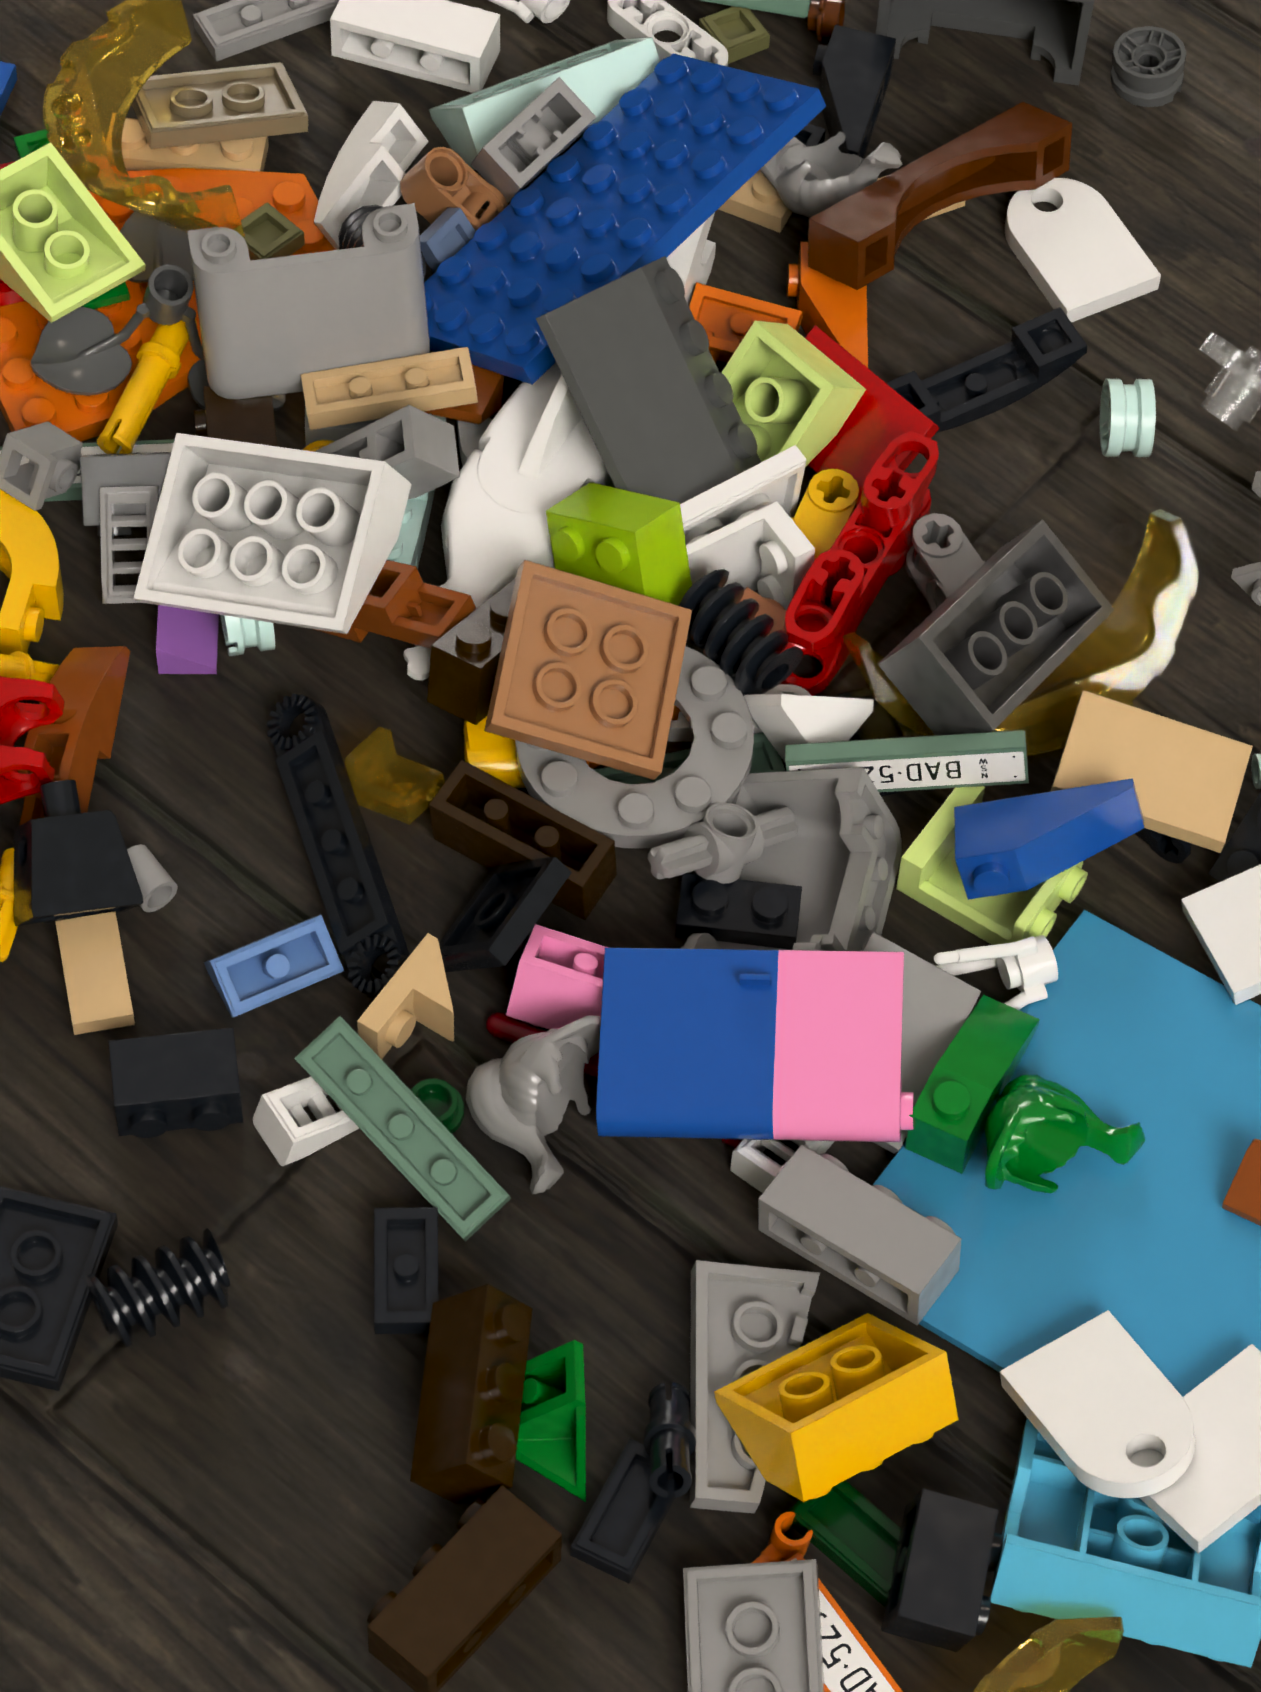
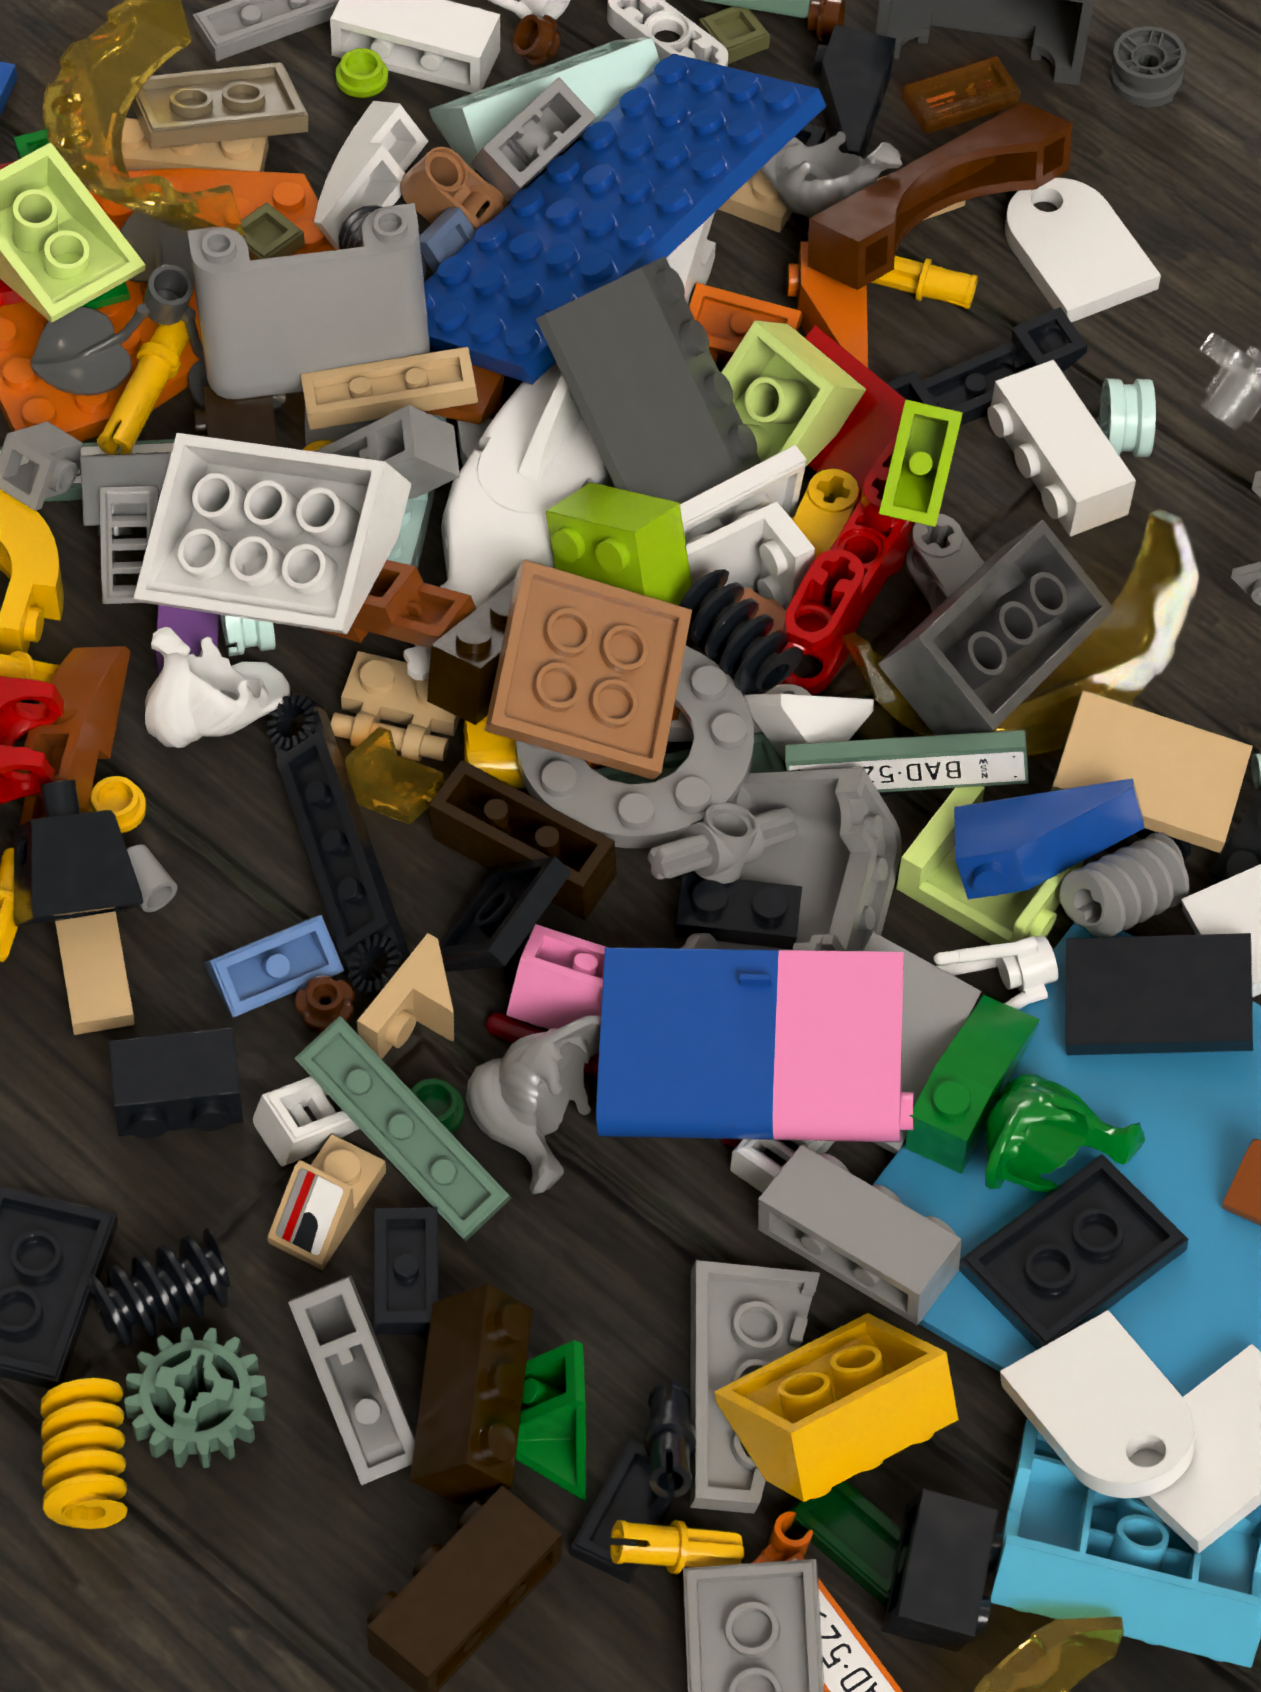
(82, 1453): none -> yellow piece
(120, 797): none -> yellow plate
(207, 693): none -> white piece
(215, 1416): none -> sand green gear
(320, 1016): none -> reddish brown plate
(325, 1200): none -> tan slope
(355, 1378): none -> light grey slope
(361, 73): none -> lime plate
(384, 691): none -> tan plate
(536, 39): none -> reddish brown plate
(675, 1546): none -> yellow axle
(920, 463): none -> lime slope
(930, 282): none -> yellow axle
(961, 95): none -> clear orange tile
(1061, 448): none -> white brick
(1073, 1253): none -> black tile
(1126, 886): none -> light grey piece
(1159, 994): none -> black tile

